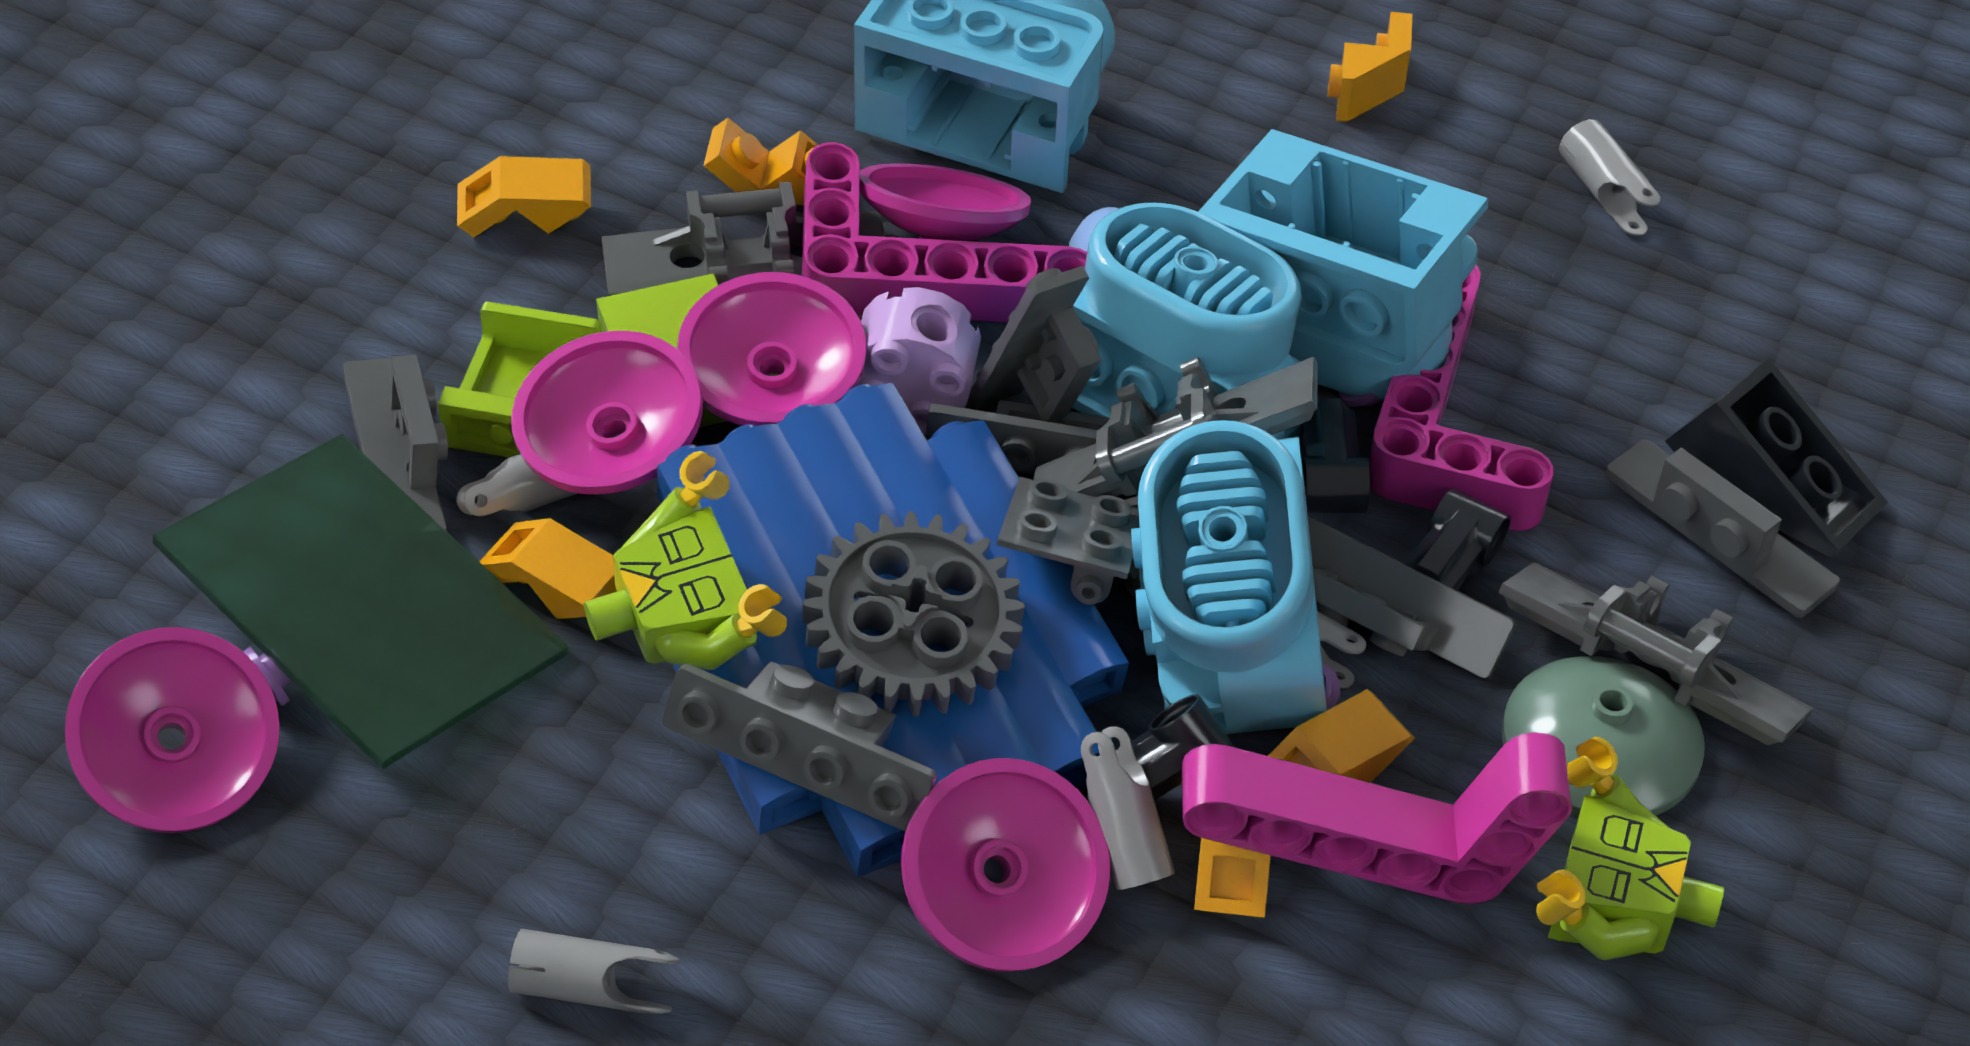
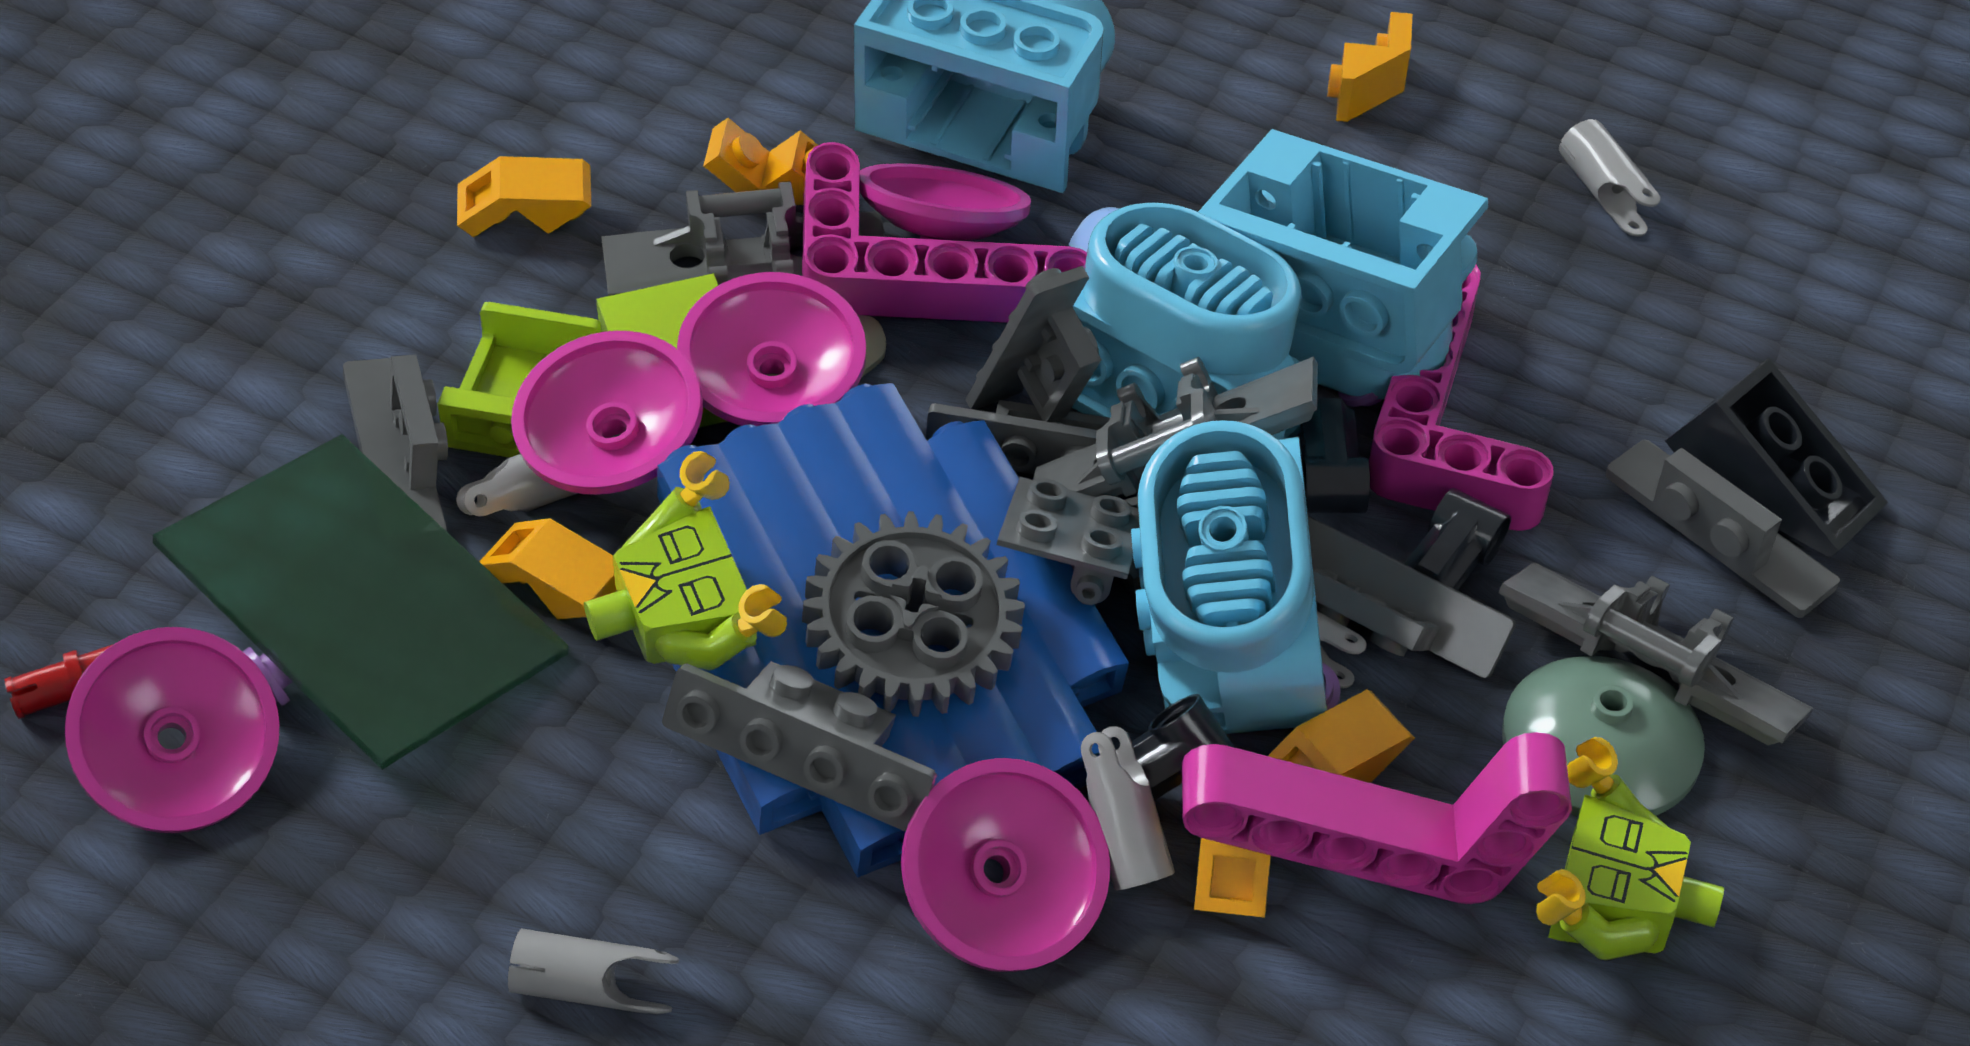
(48, 684): none -> red pin
(922, 348): lavender brick -> none

